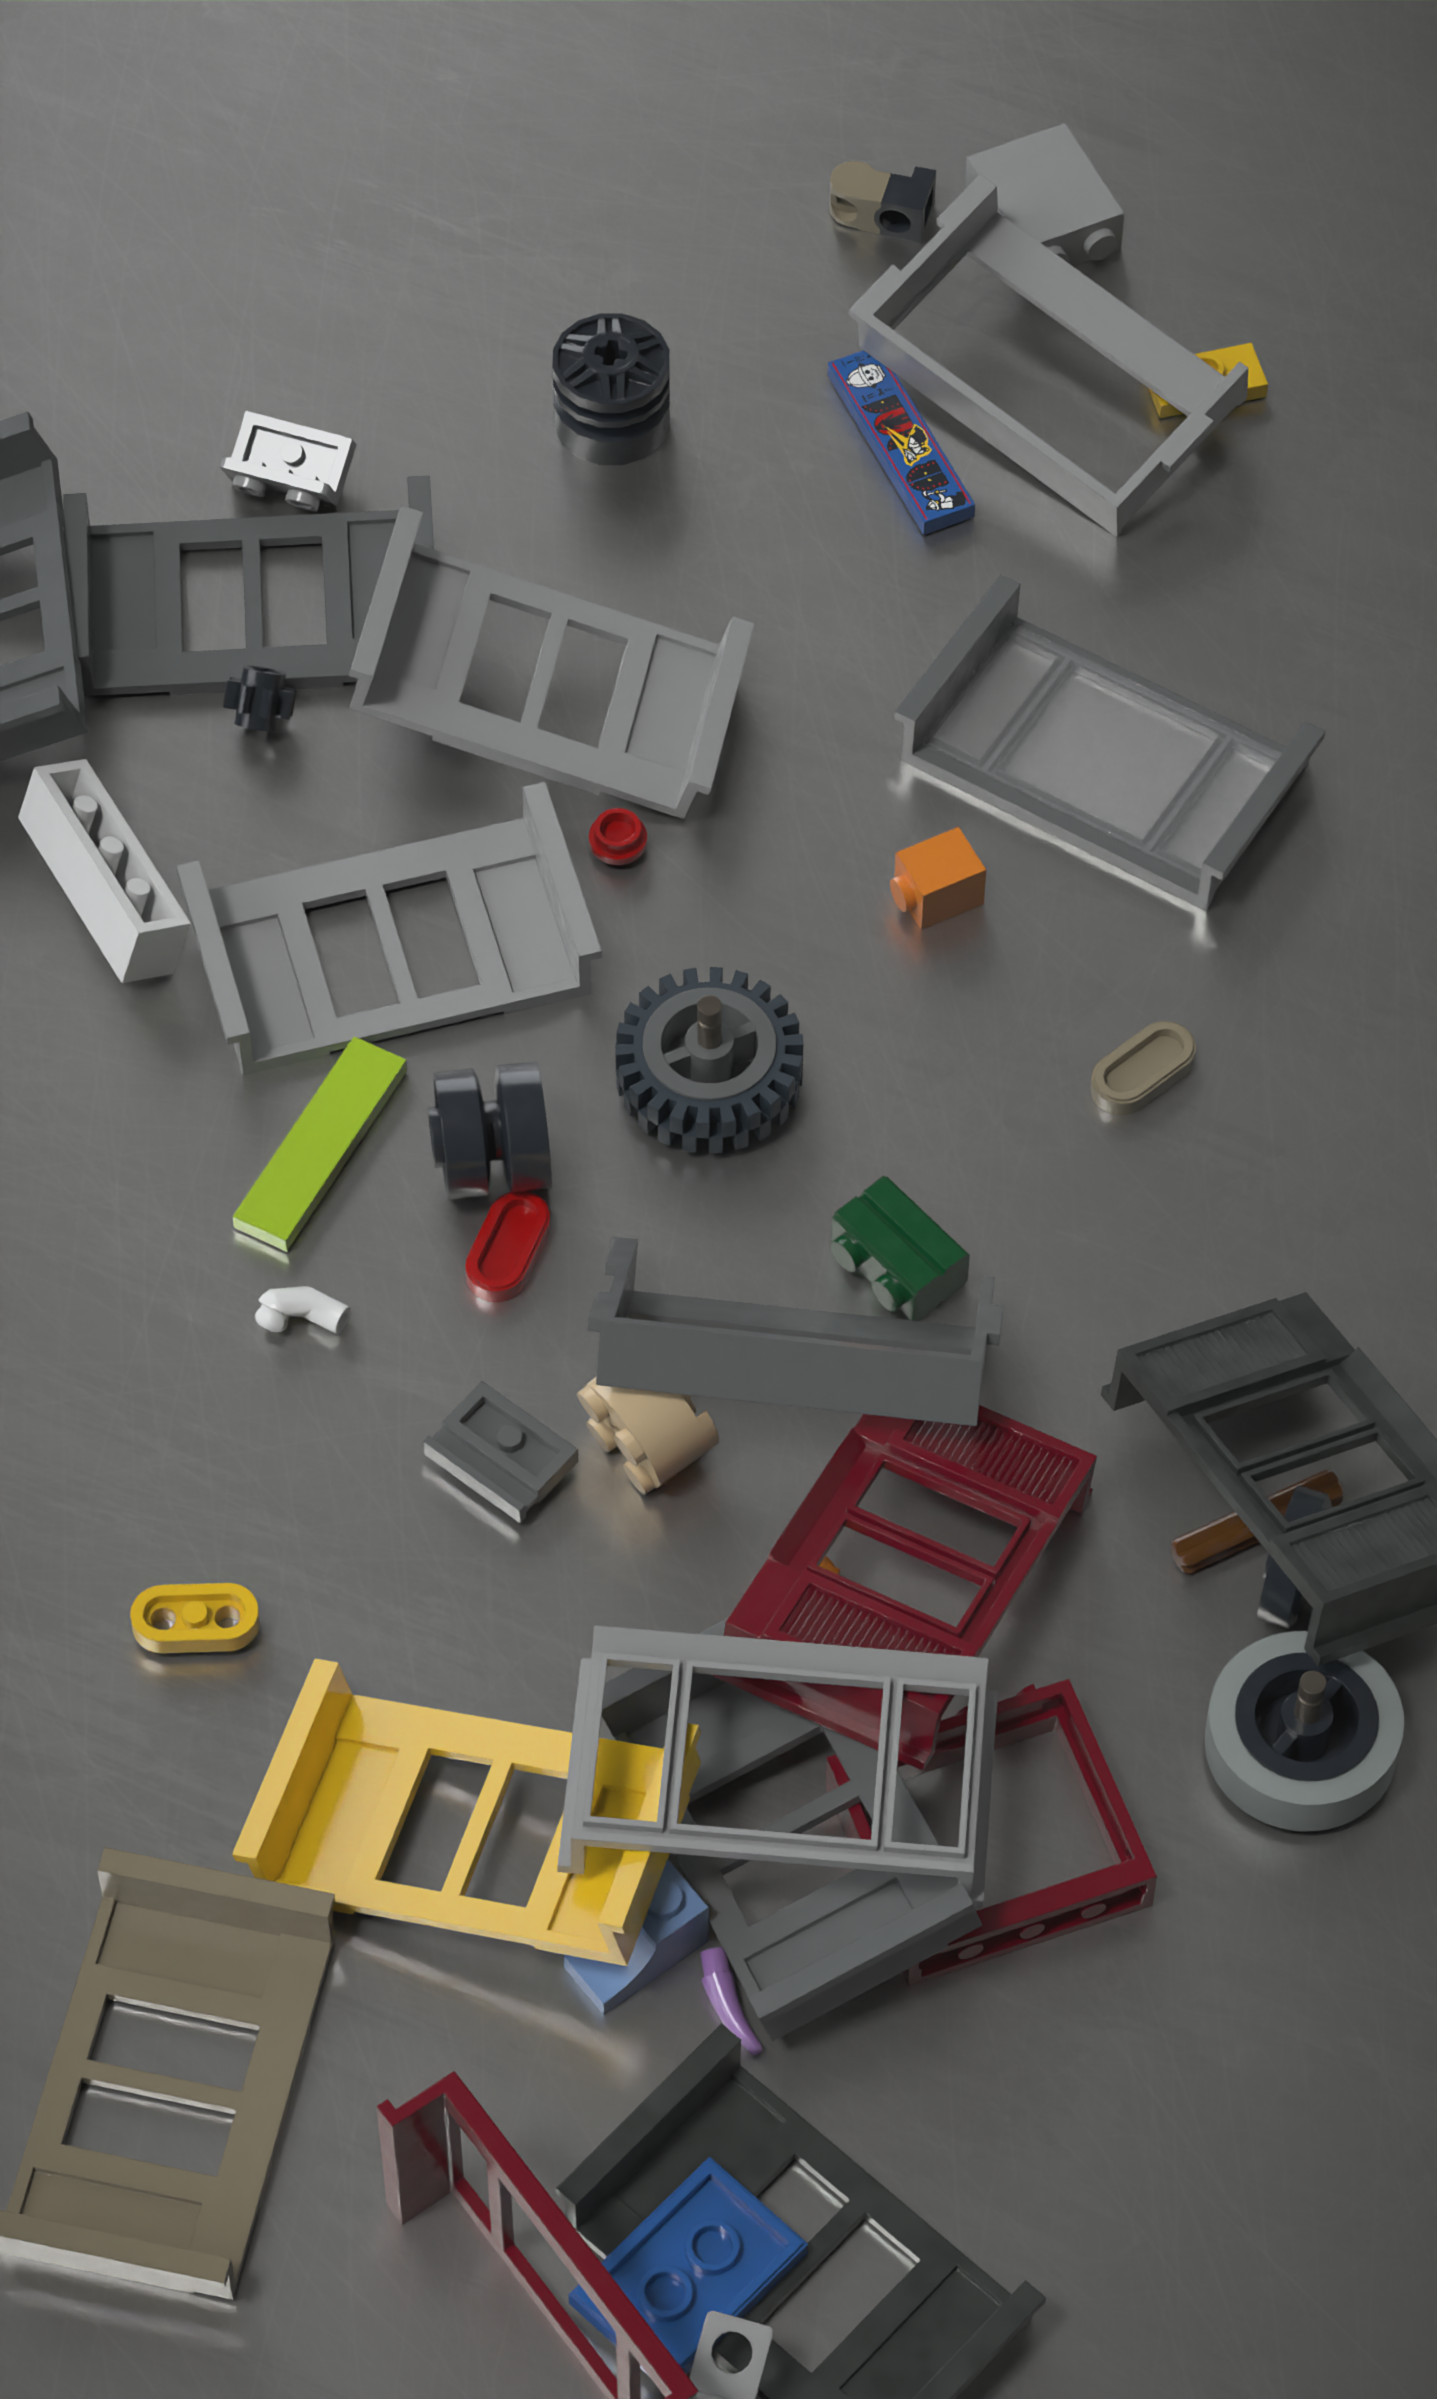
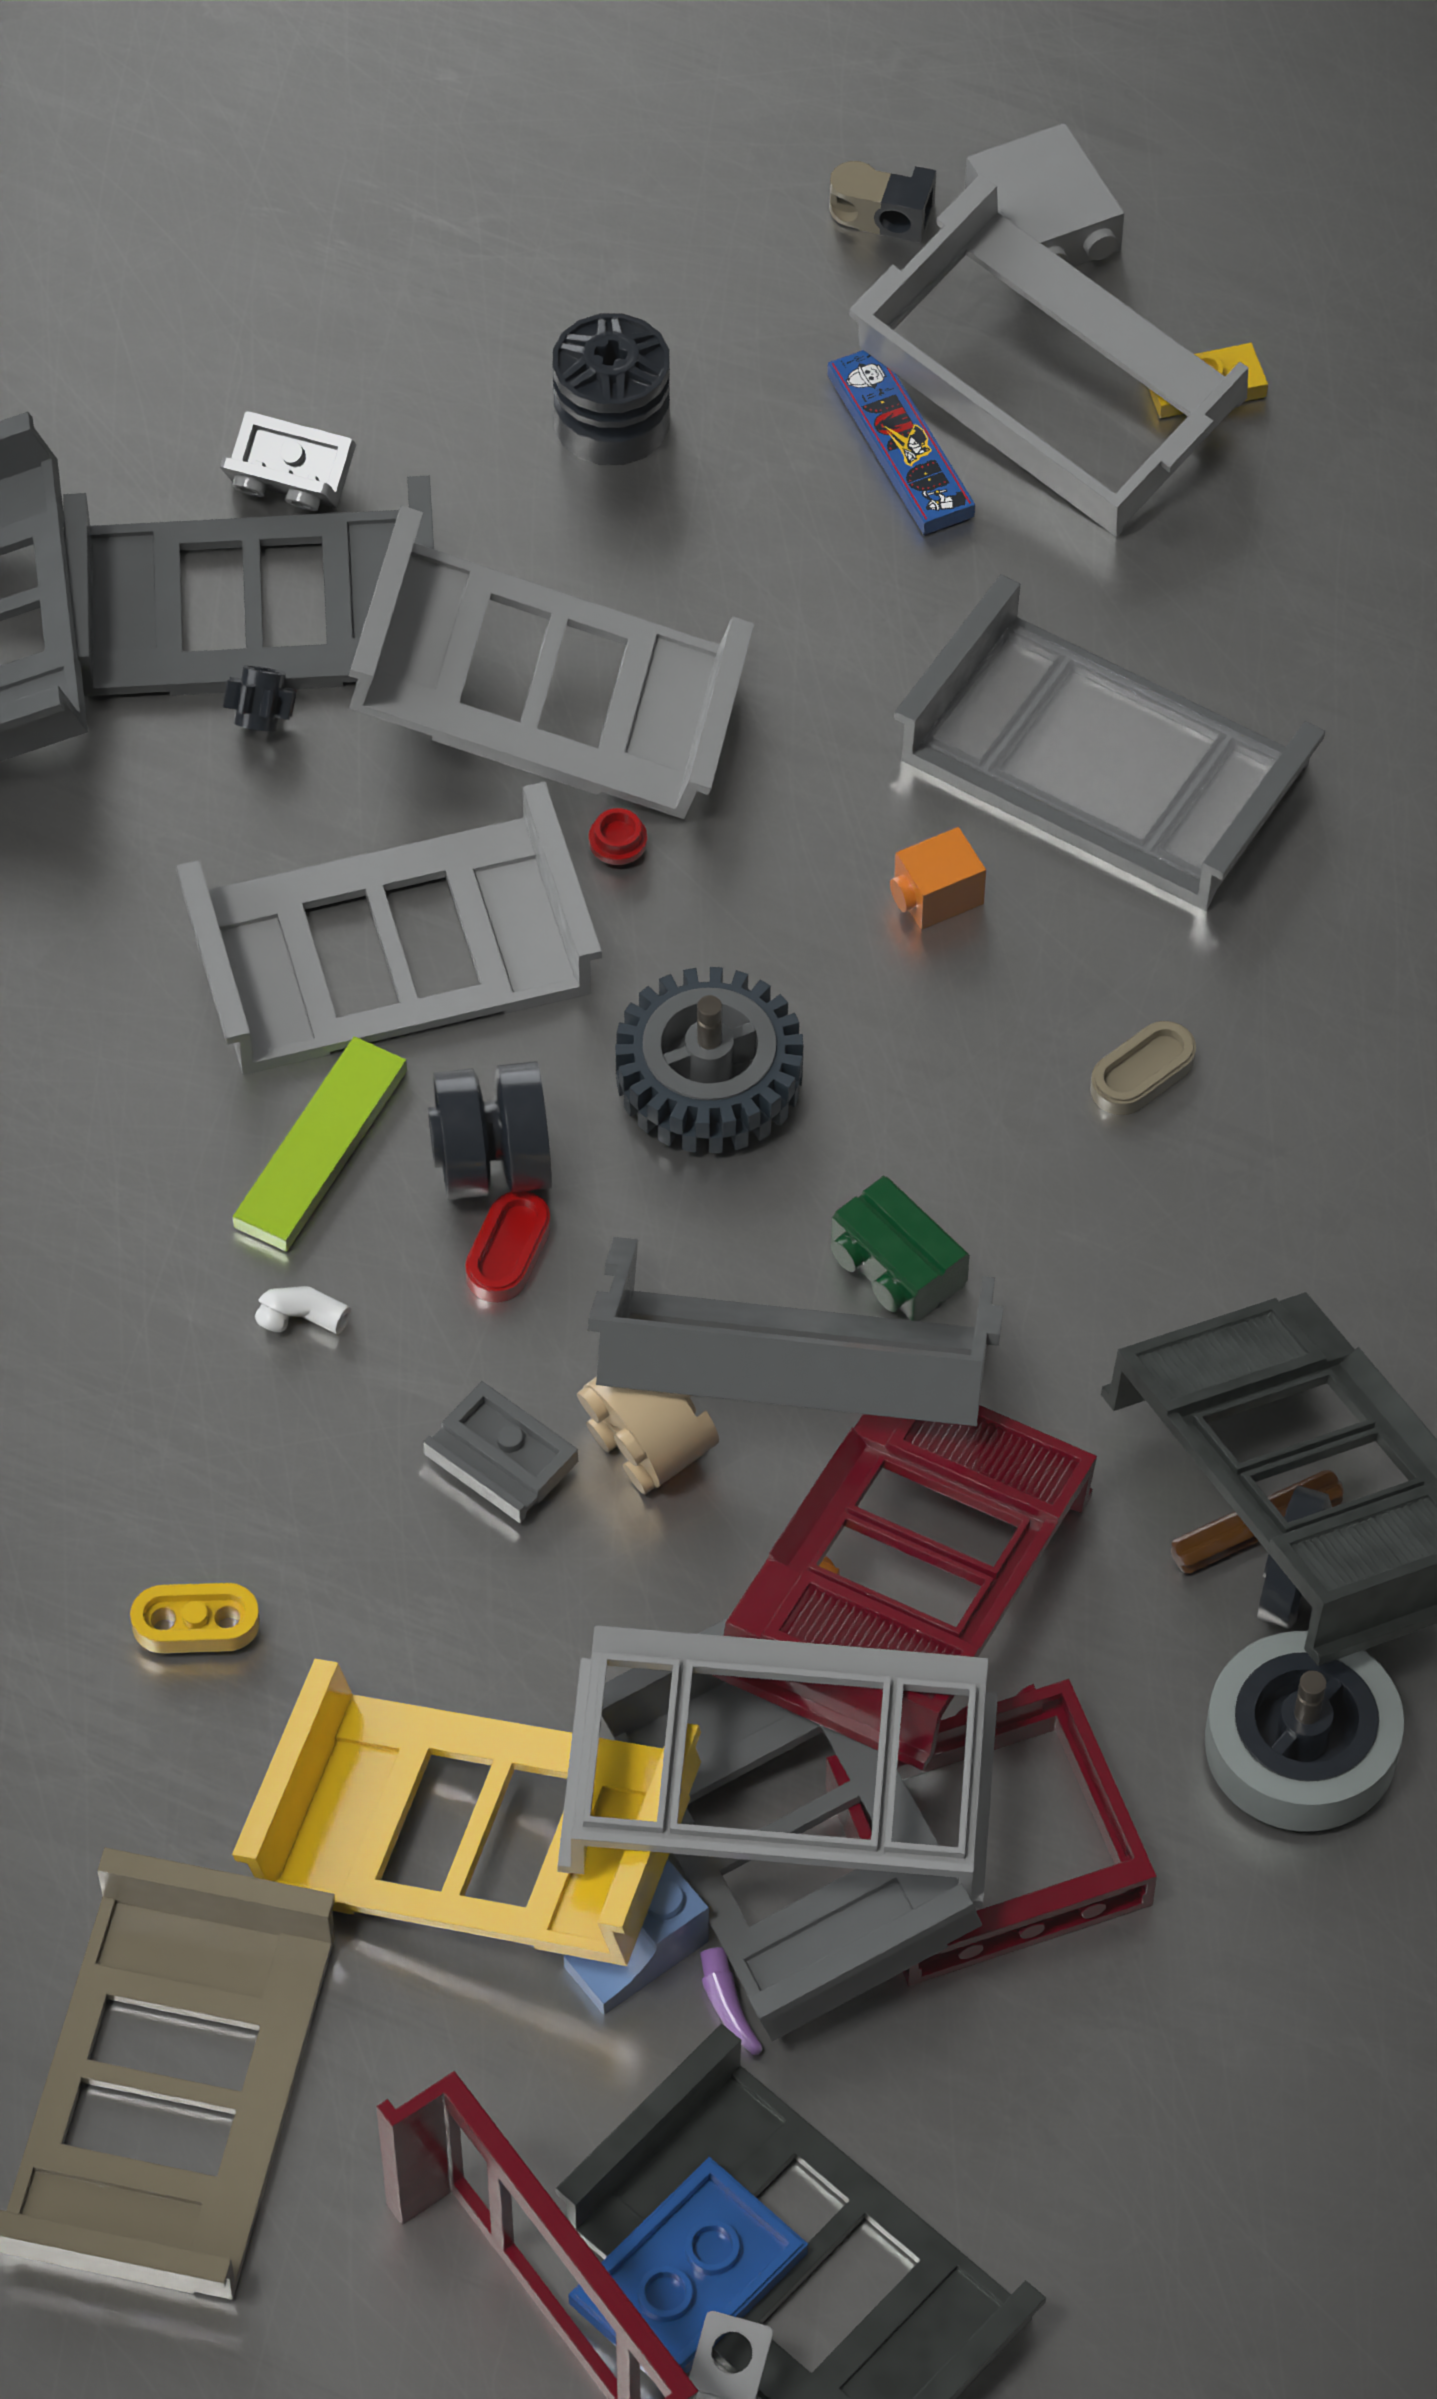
(104, 870): white brick -> none

